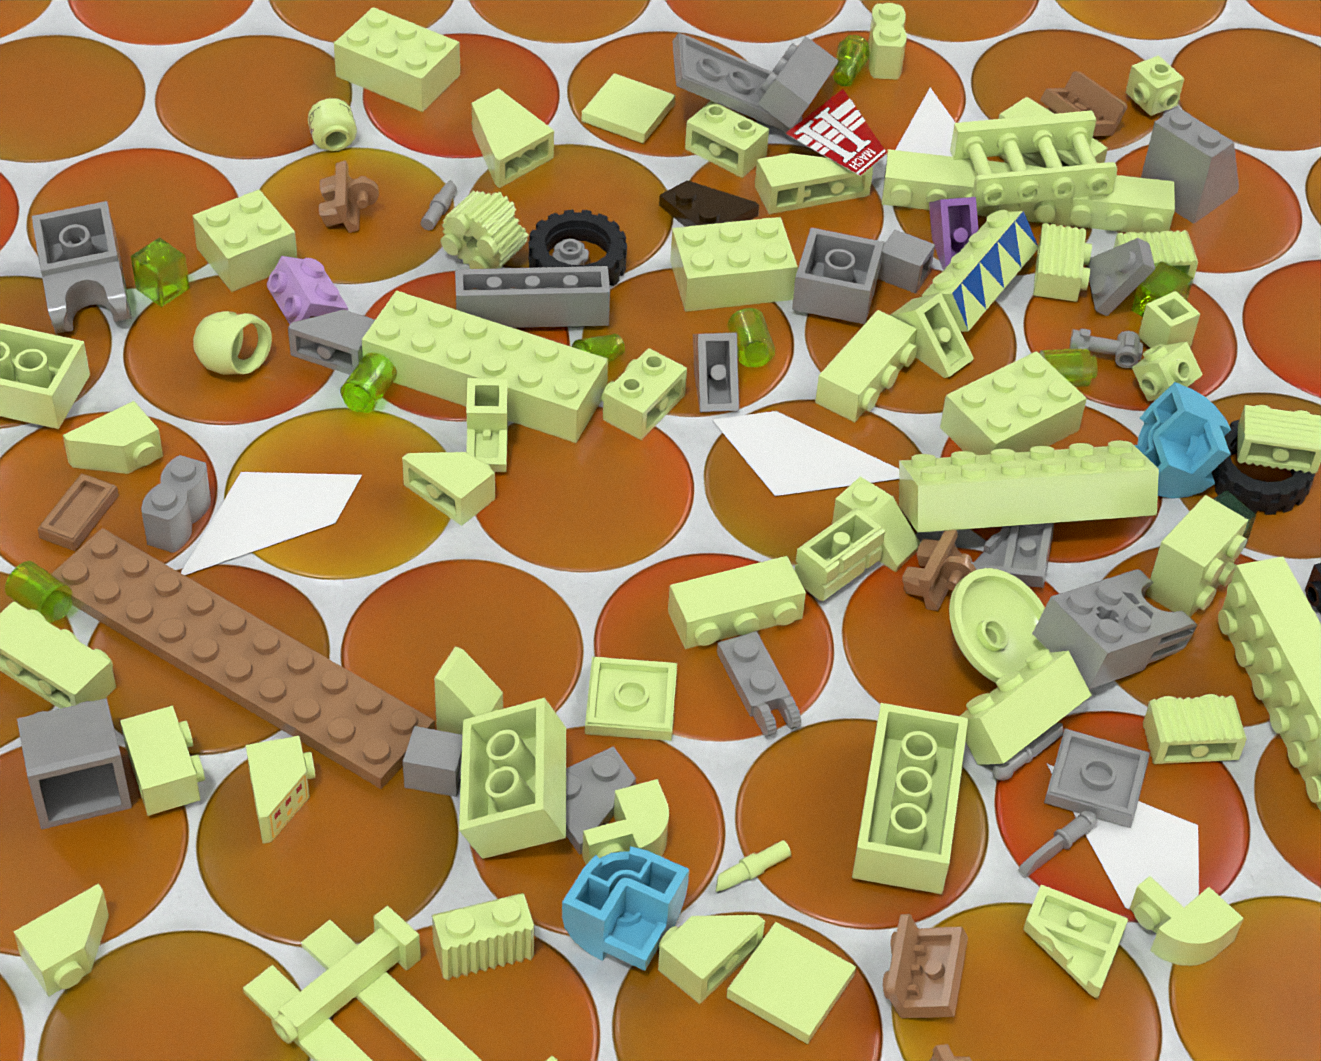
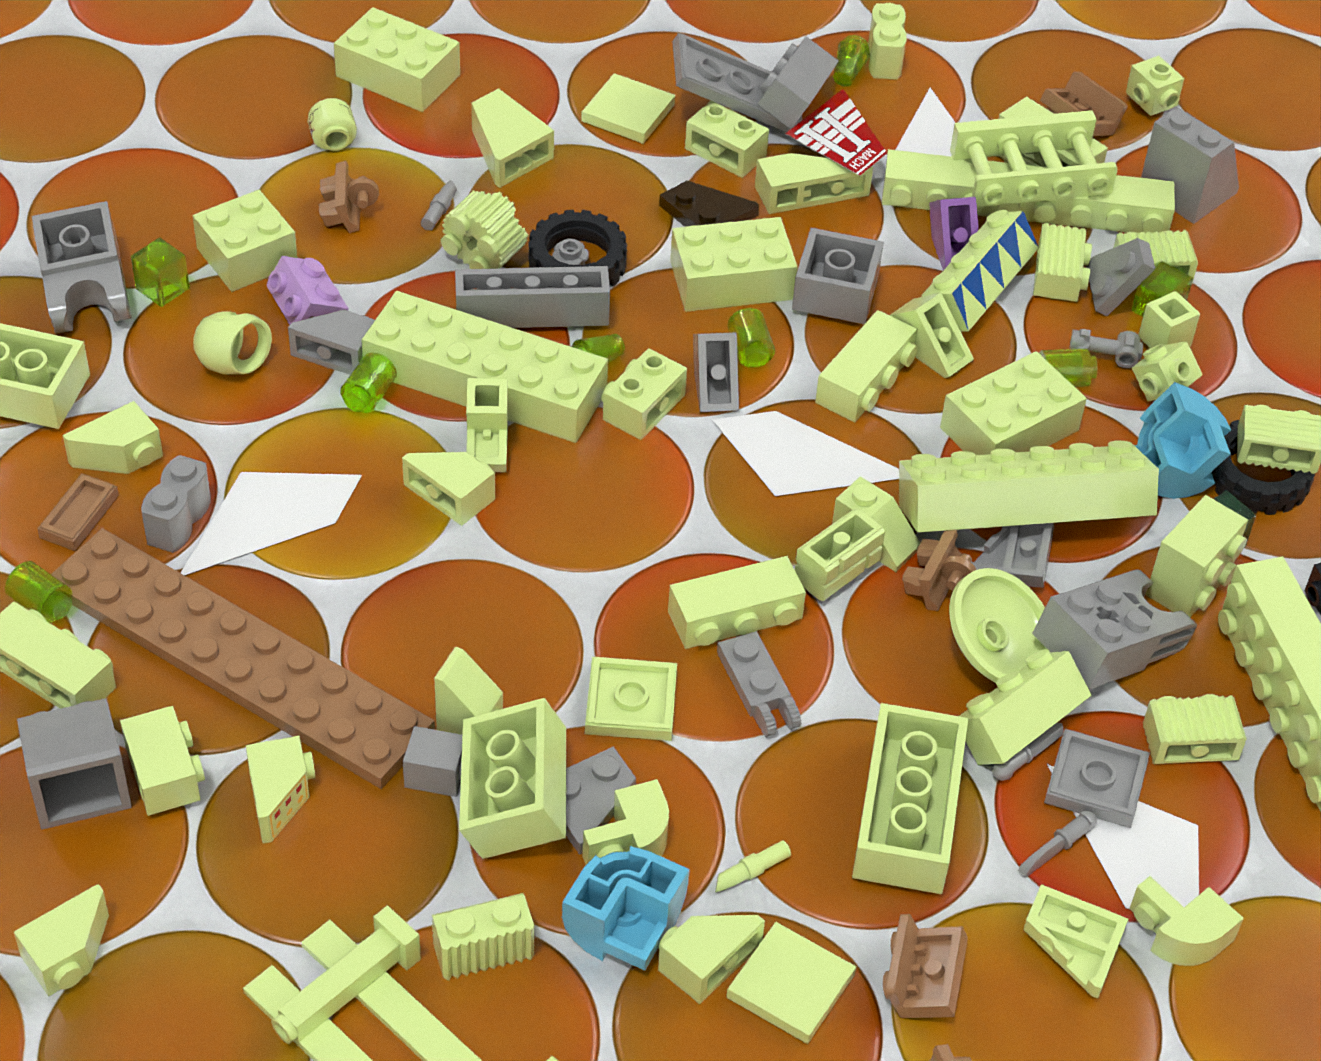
(906, 261): light grey brick -> none

